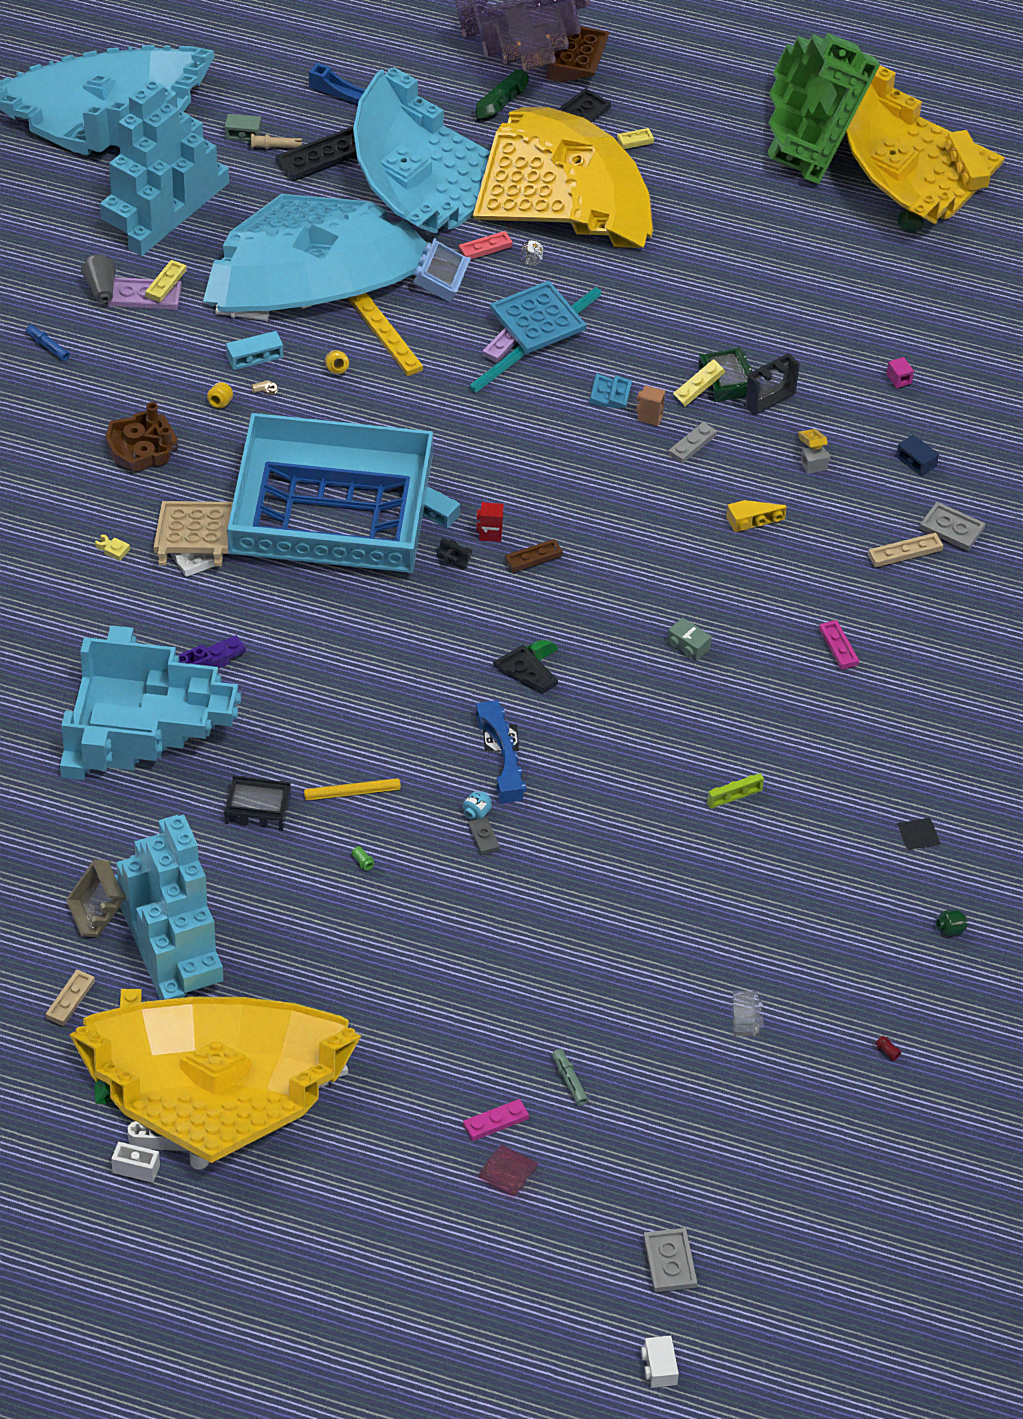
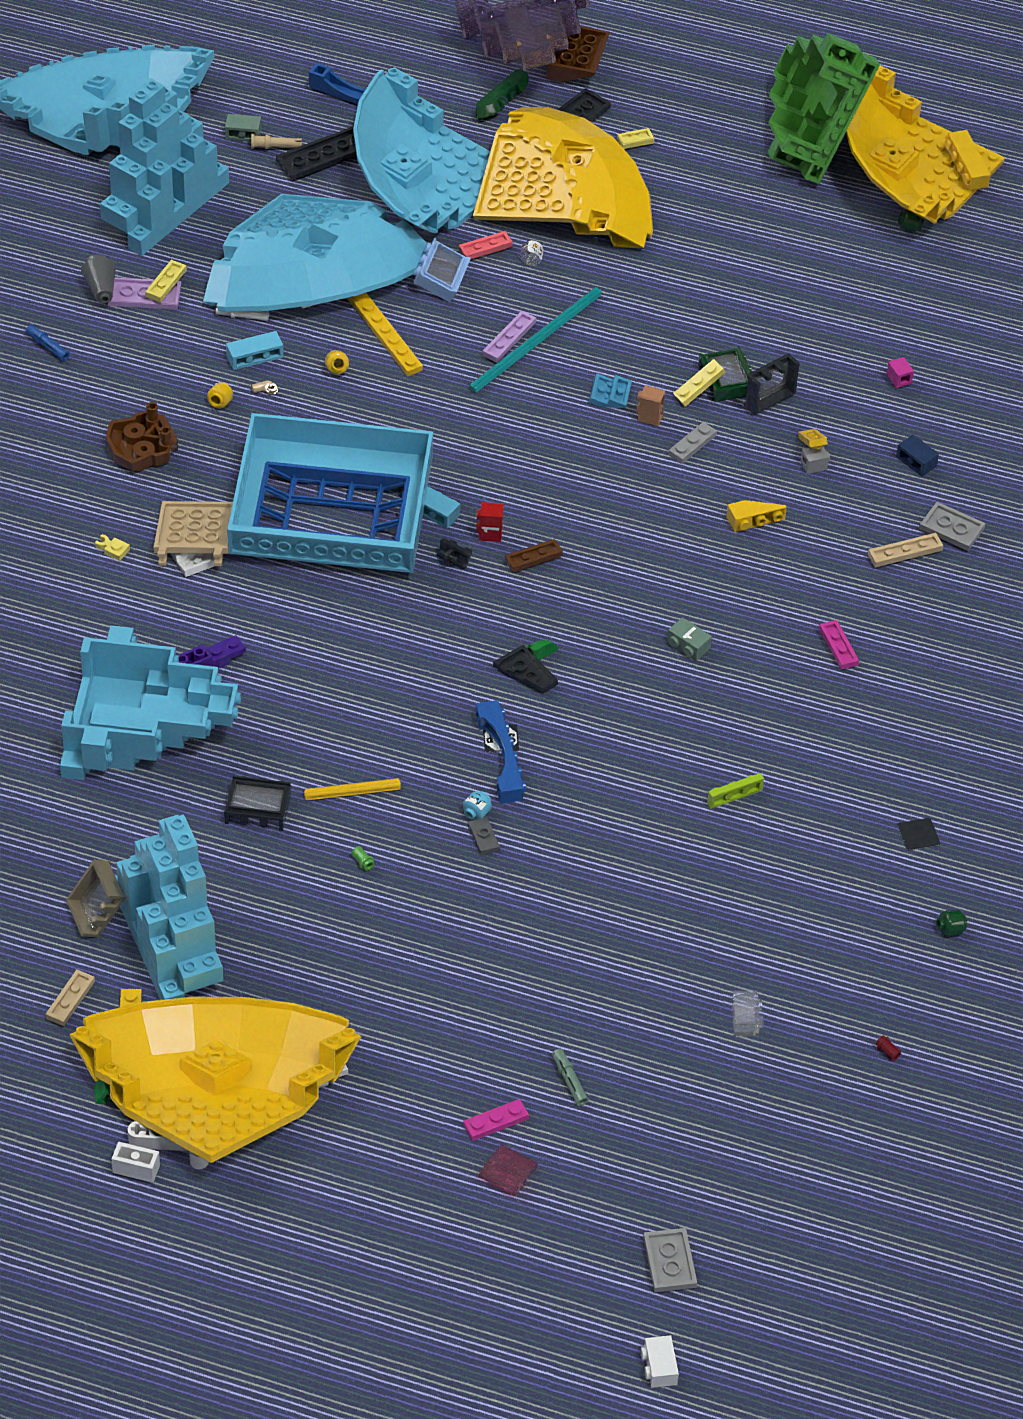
(538, 316): dark azure plate -> none

